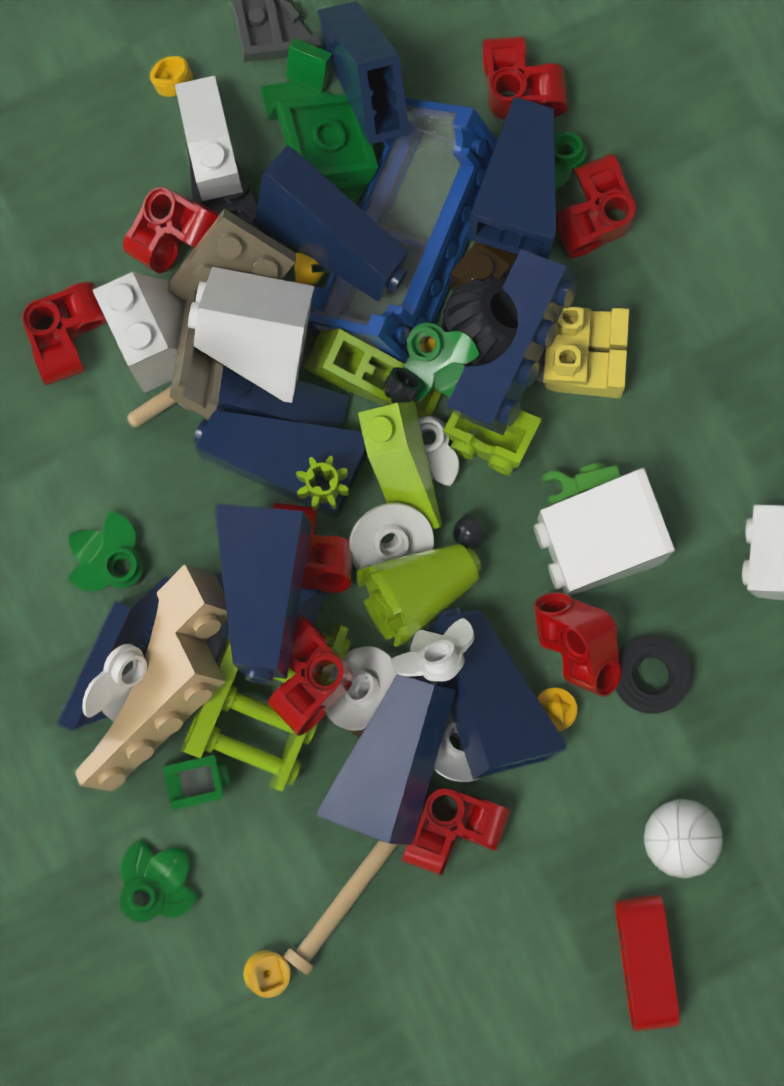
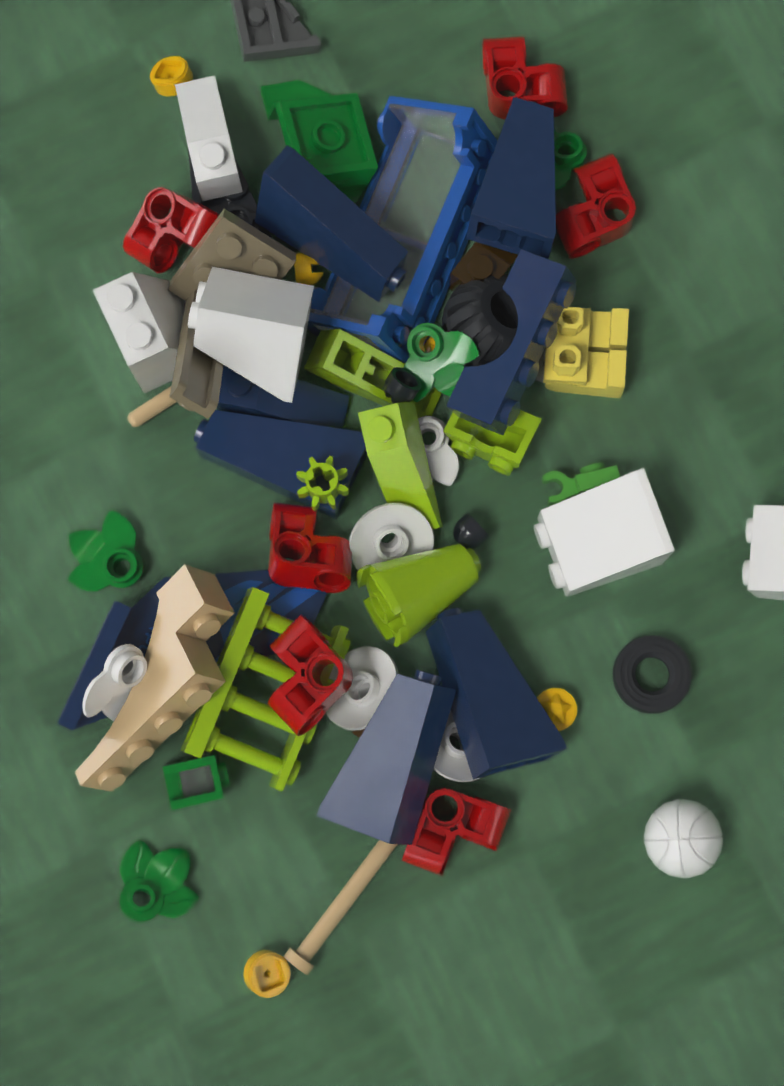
(74, 313): red piece -> none
(262, 580): dark blue slope -> none
(308, 65): green tile -> none
(366, 70): dark blue slope -> none
(436, 655): white plate -> none
(583, 637): red piece -> none
(647, 963): red beam -> none

